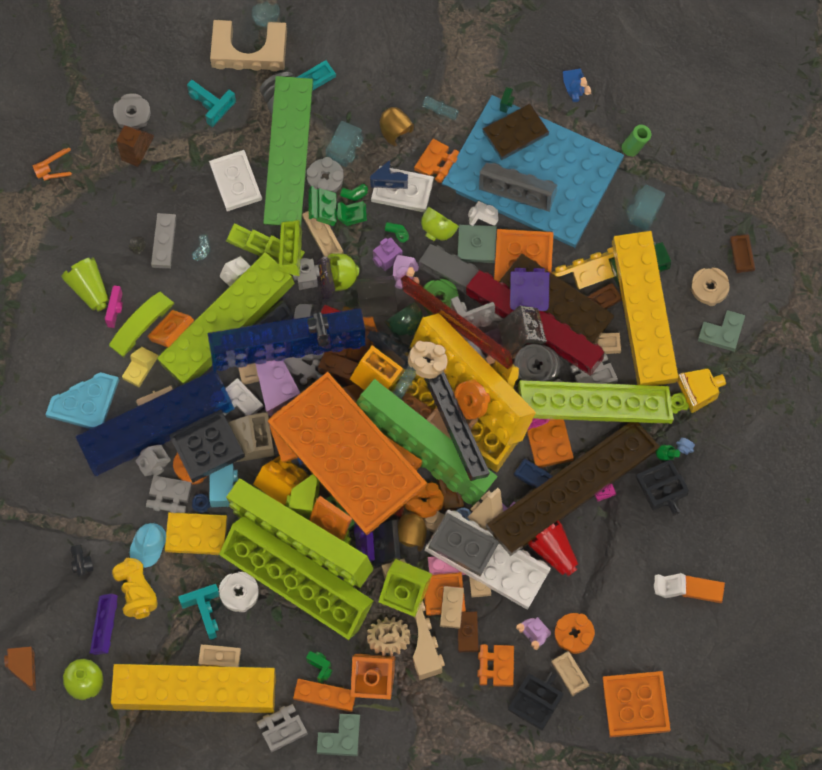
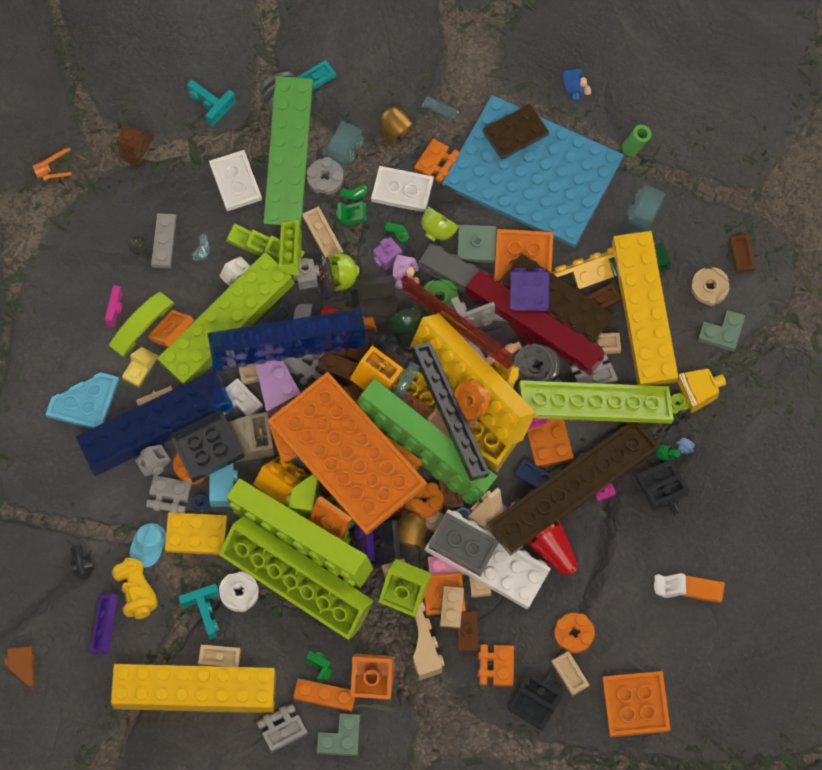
(83, 679): lime cylinder -> none
(87, 283): lime cone -> none
(128, 102): light grey plate -> none
(265, 13): clear light blue hair -> none
(269, 57): tan arch -> none
(319, 325): black plate -> none
(322, 206): green plate -> none
(384, 179): dark blue slope -> none
(388, 636): tan gear -> none
(434, 352): tan plate -> none
(483, 212): white bracket -> none
(507, 100): dark green plate -> none
(517, 186): dark grey slope -> none
(520, 328): clear smoke bracket -> none
(535, 630): lavender piece -> none

